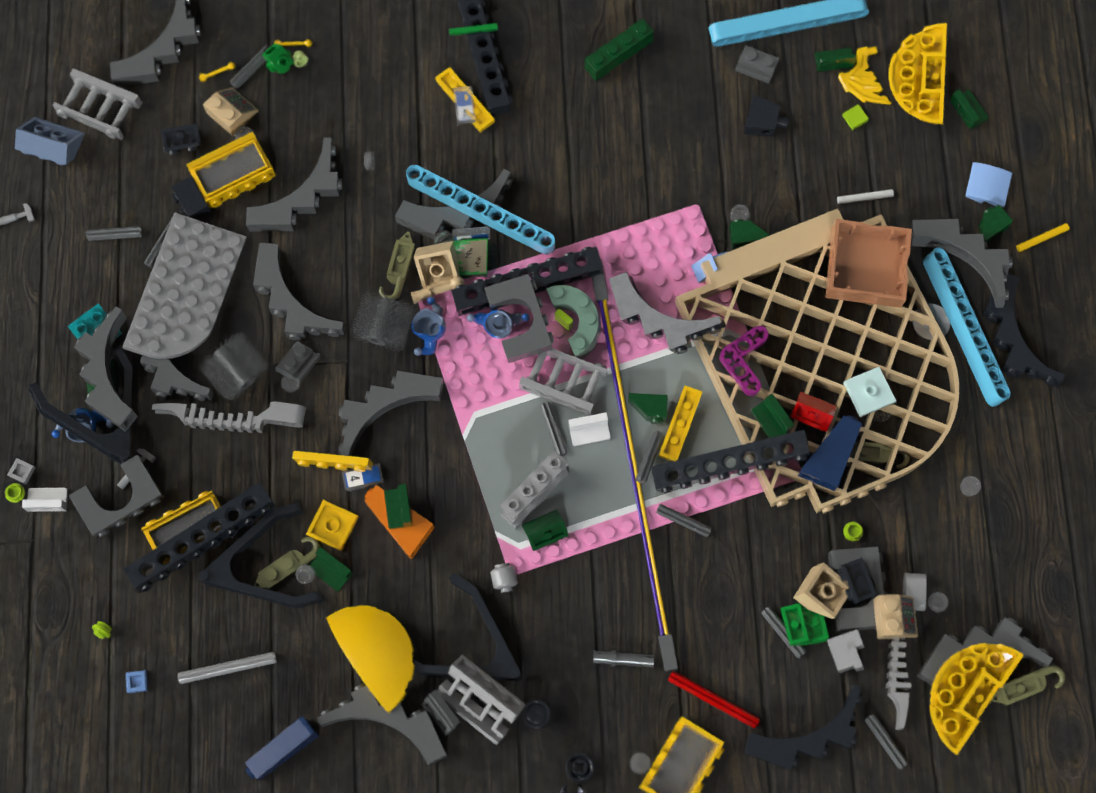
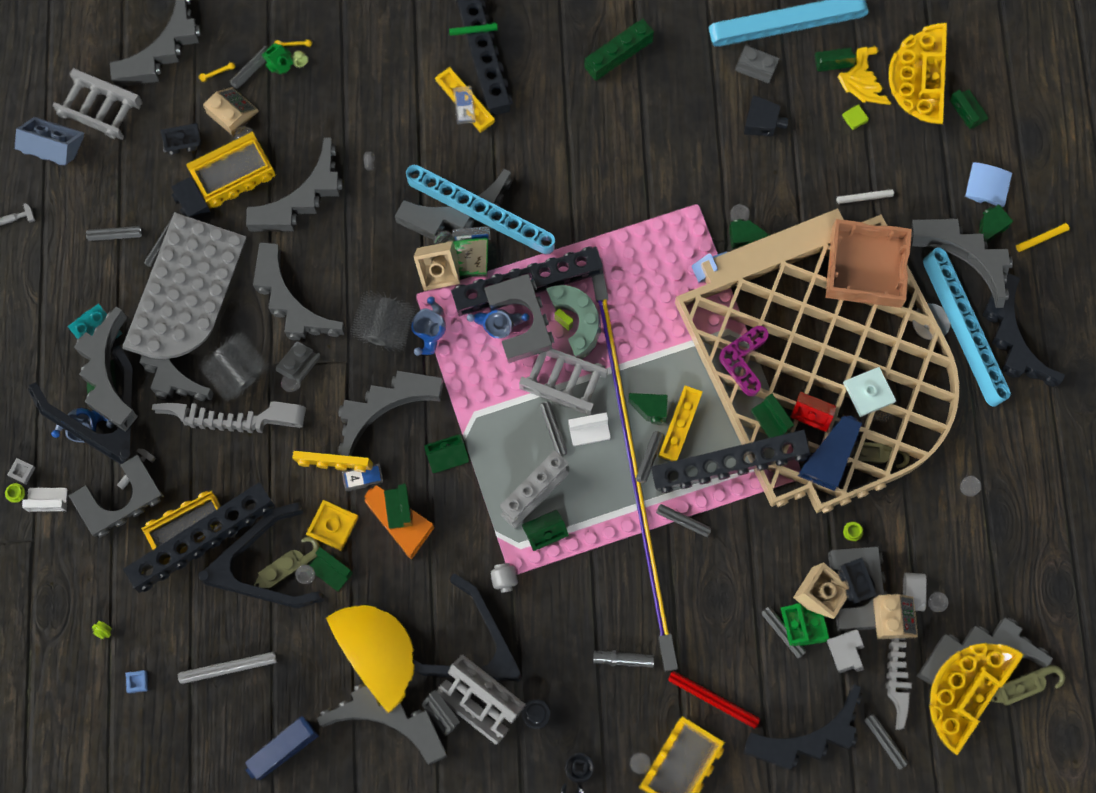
(399, 265): olive plate -> none
(425, 293): tan pin -> none
(446, 453): none -> dark green panel
(677, 331): arch -> none

